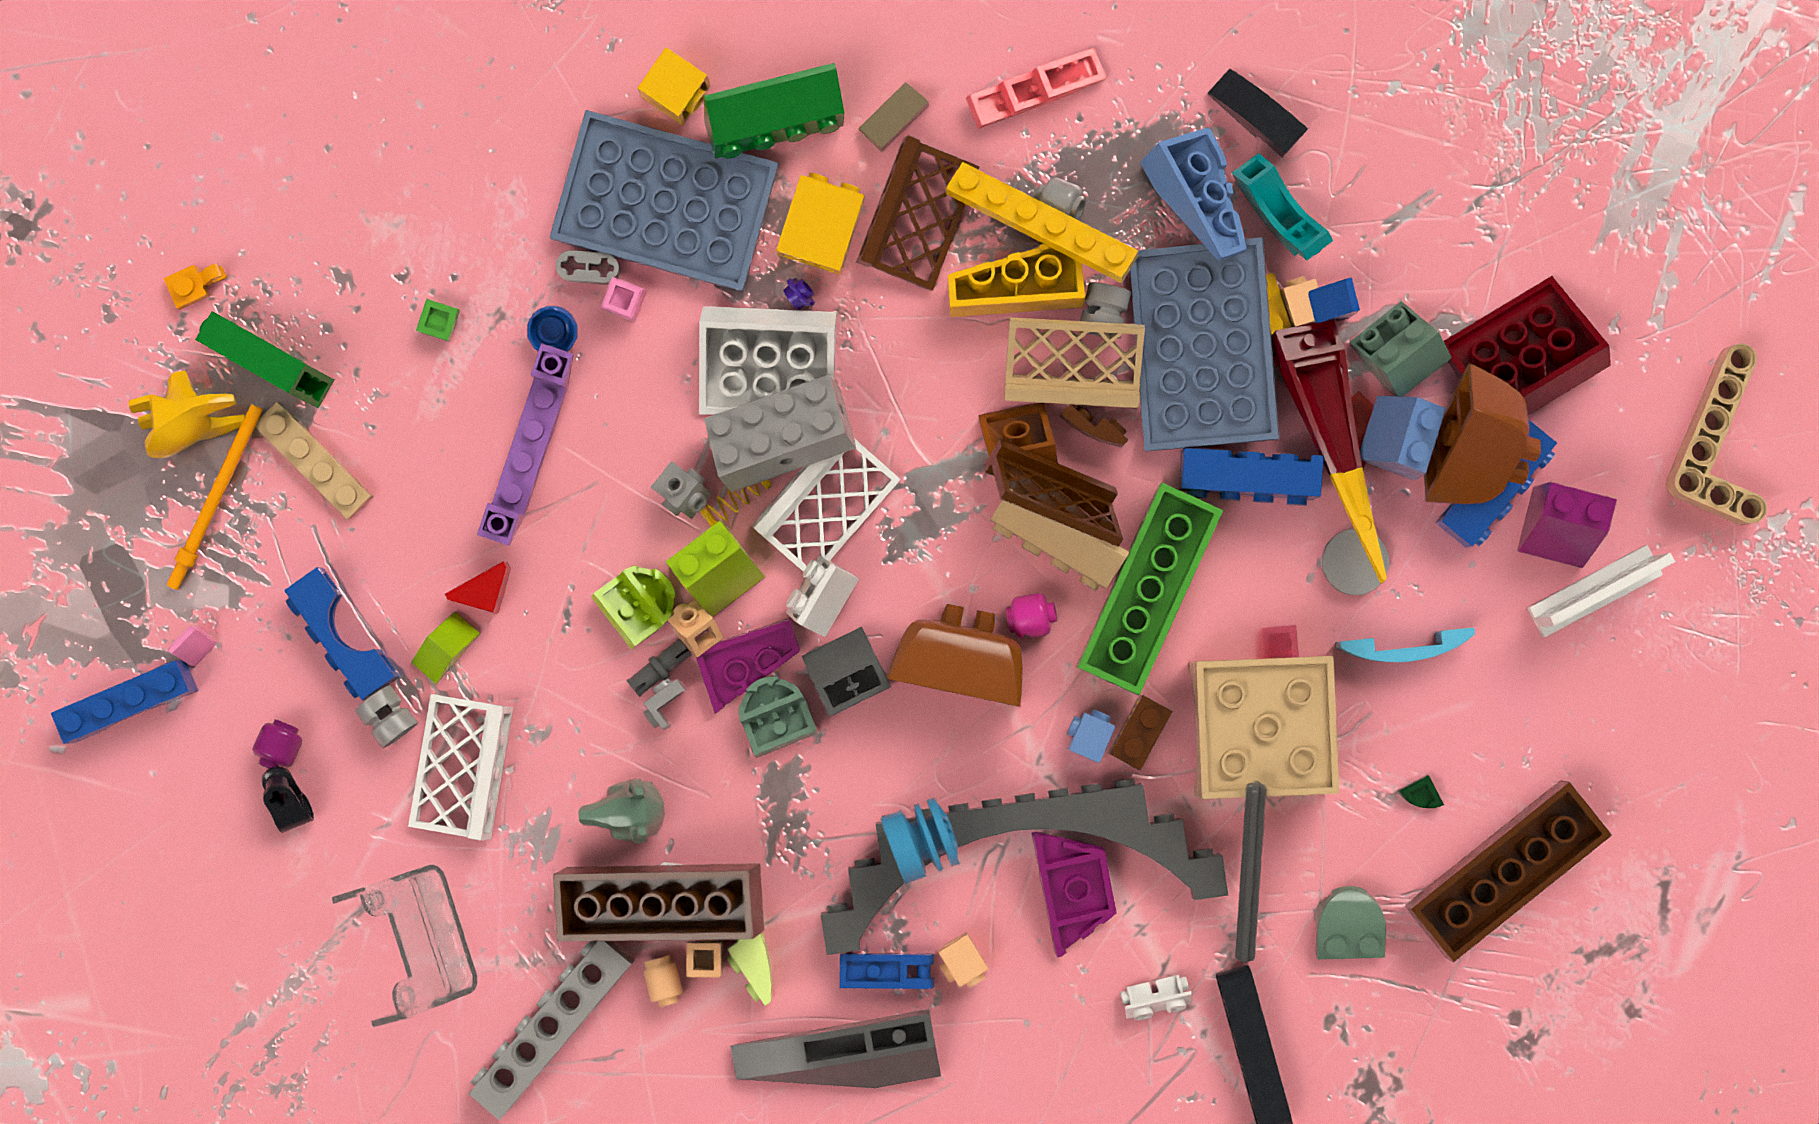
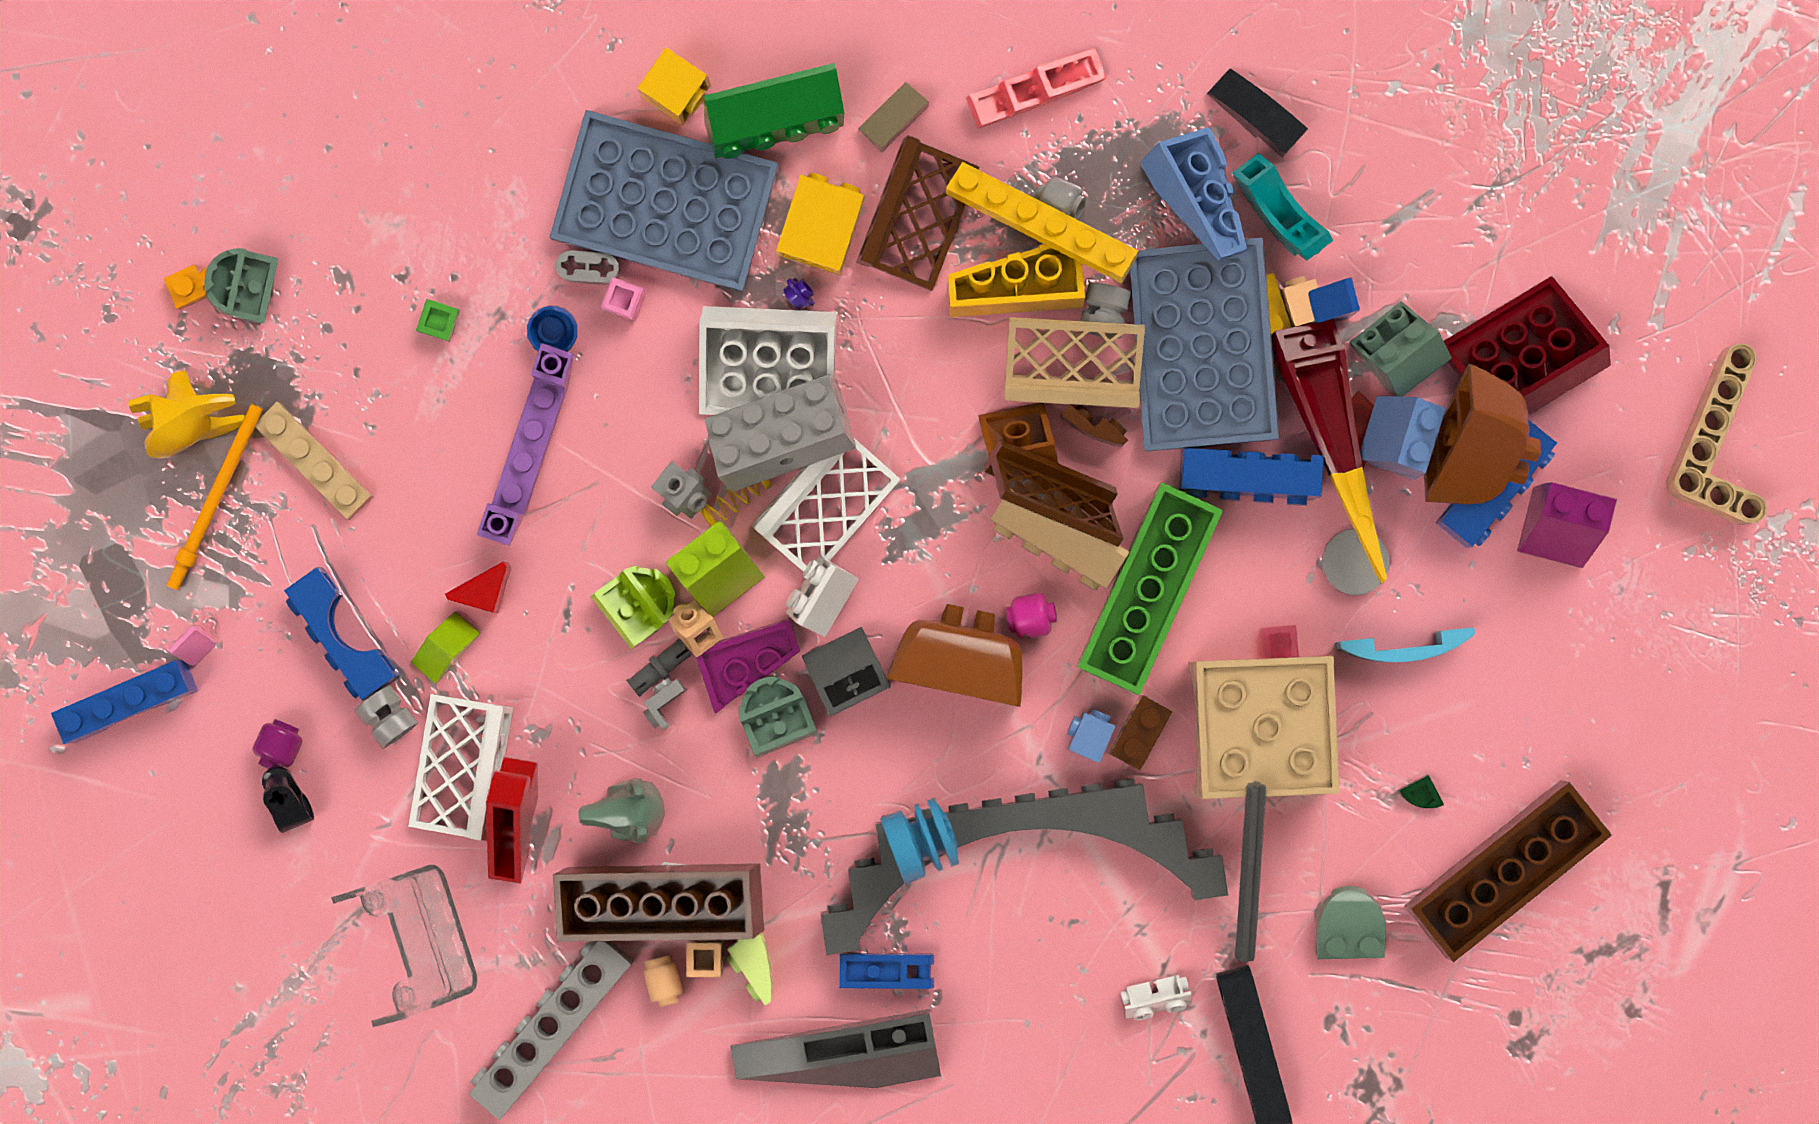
(240, 283): none -> sand green slope
(264, 359): green slope -> none
(509, 818): none -> red brick
(962, 961): light nougat brick -> none
(1073, 887): magenta wing -> none
(1598, 589): white fence -> none

